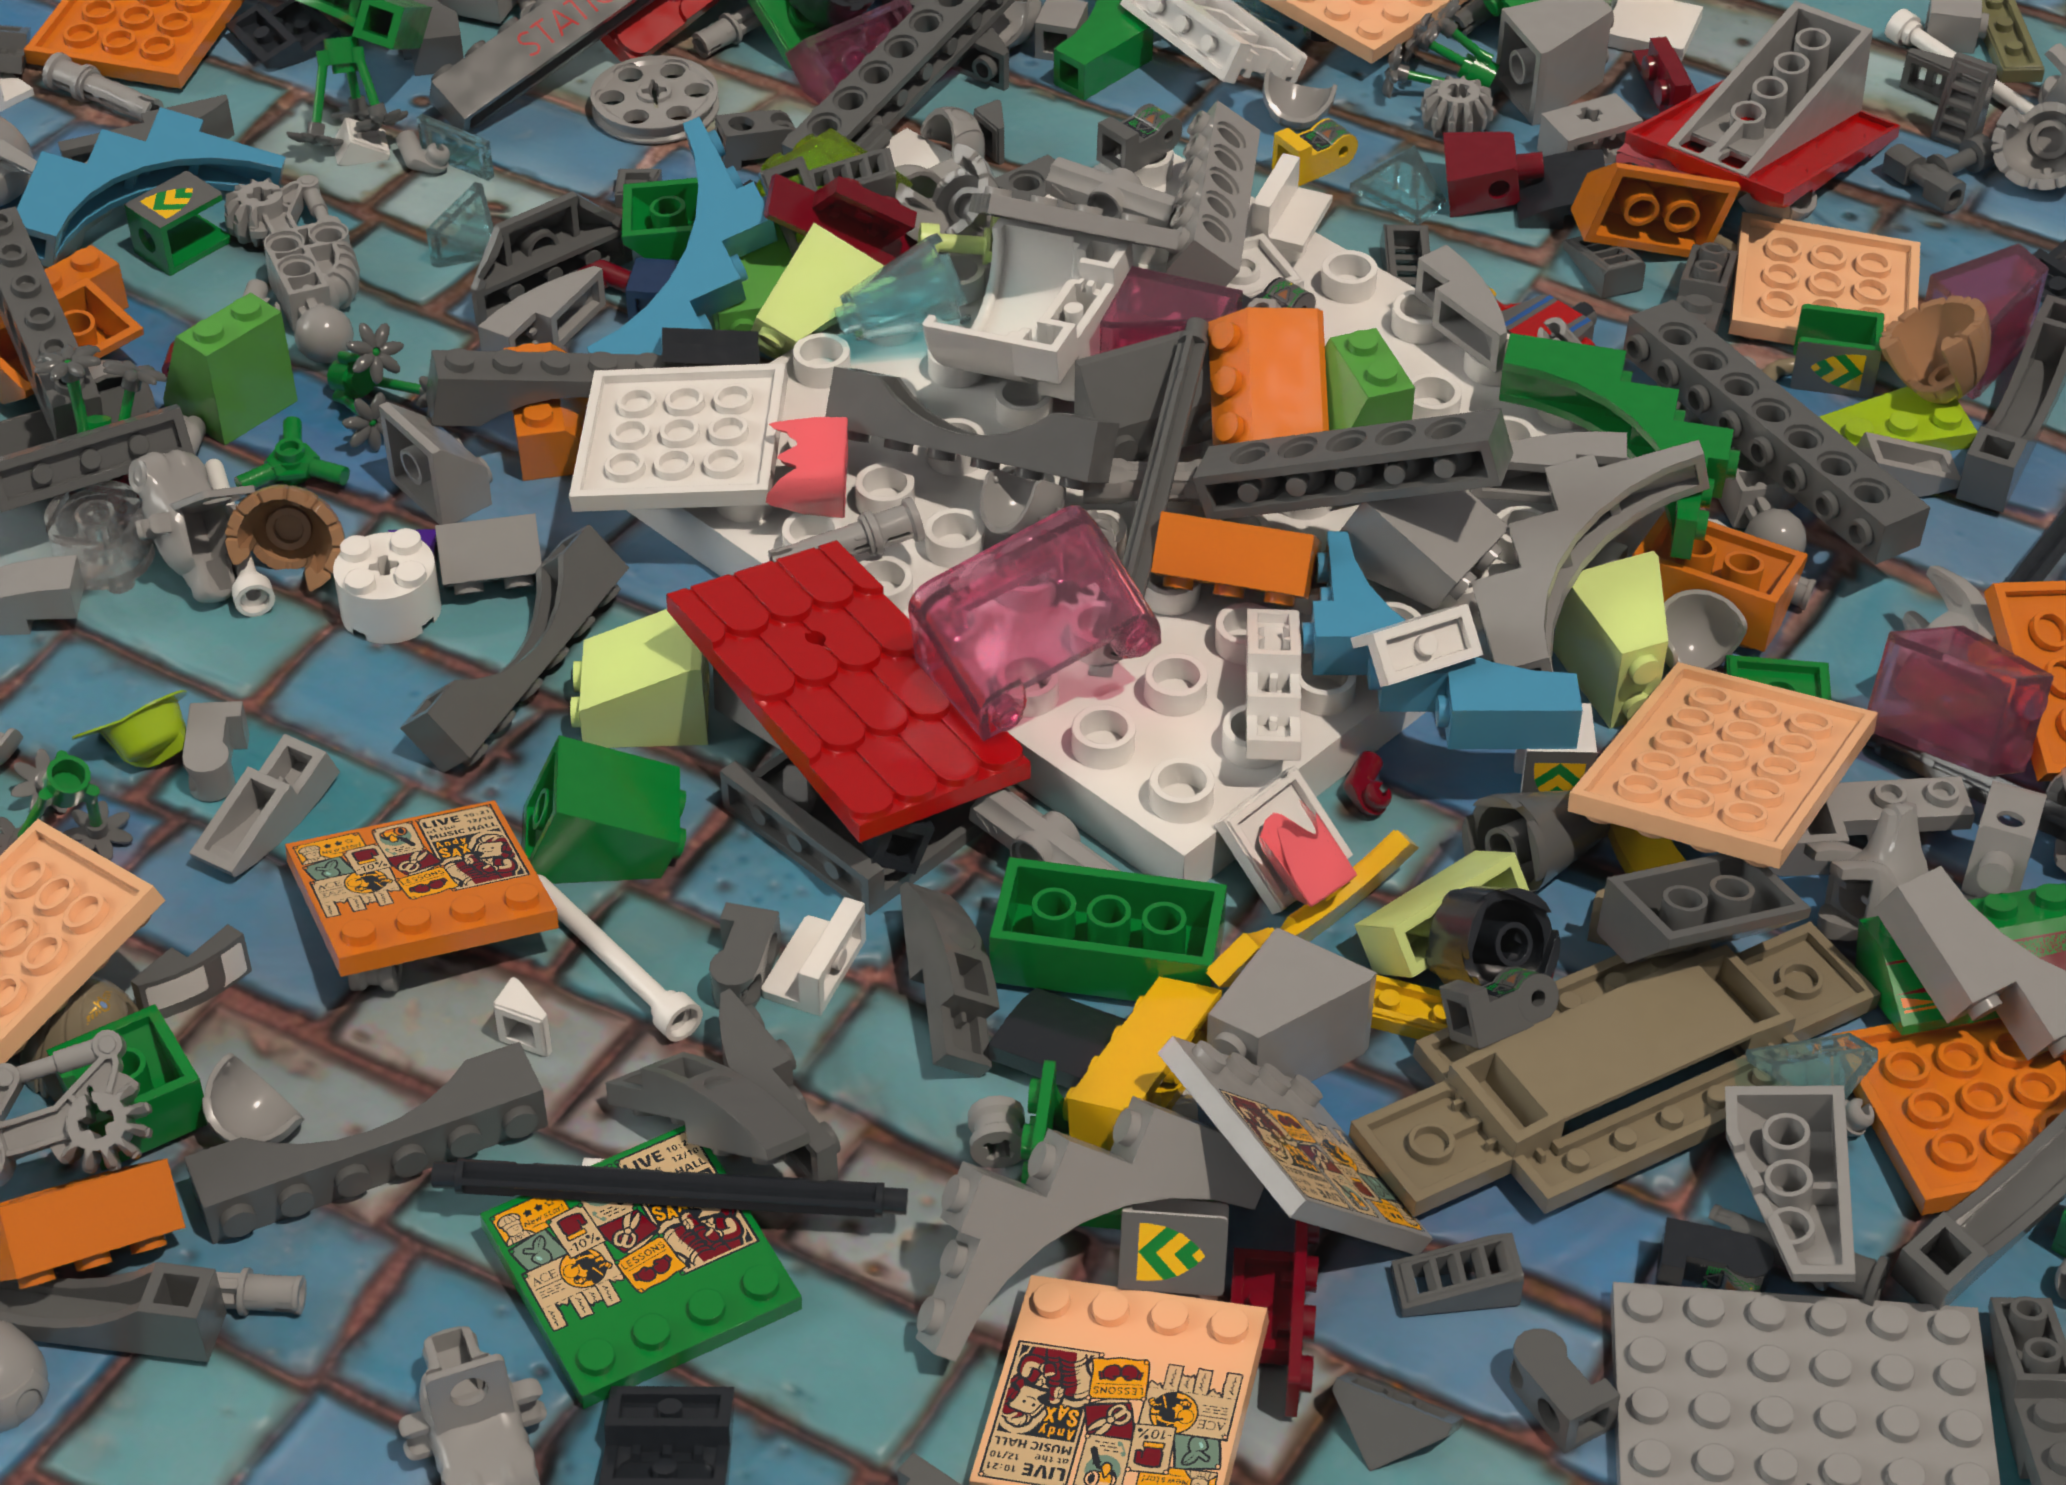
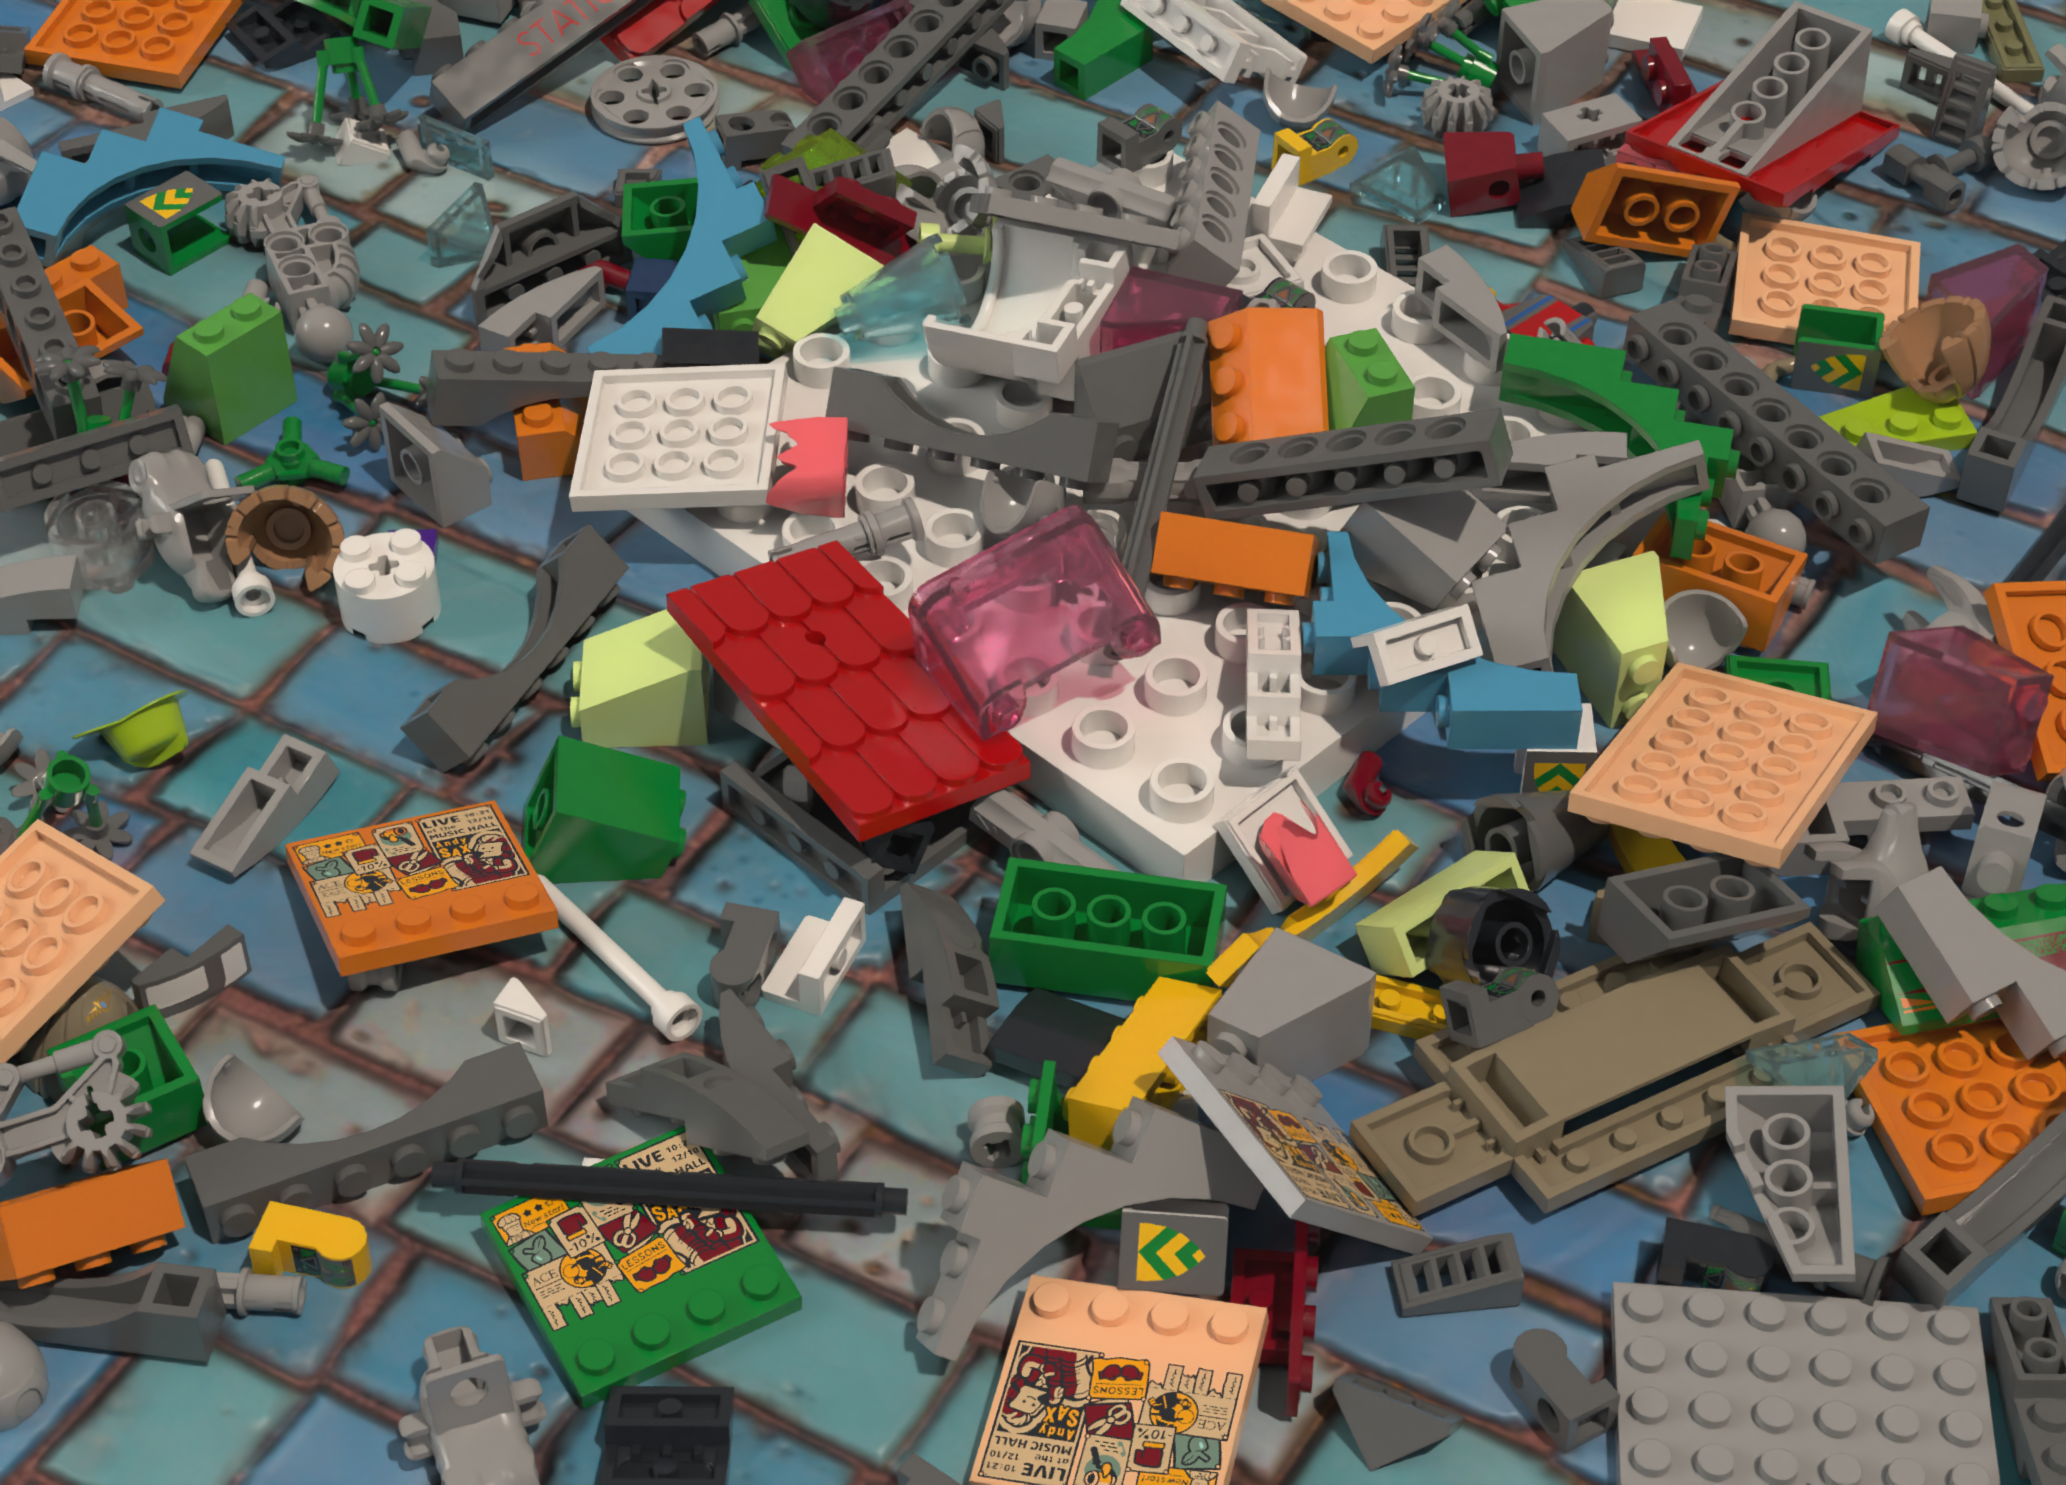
(209, 743): light grey leg -> none
(311, 1245): none -> yellow leg
(489, 552): light grey slope -> none

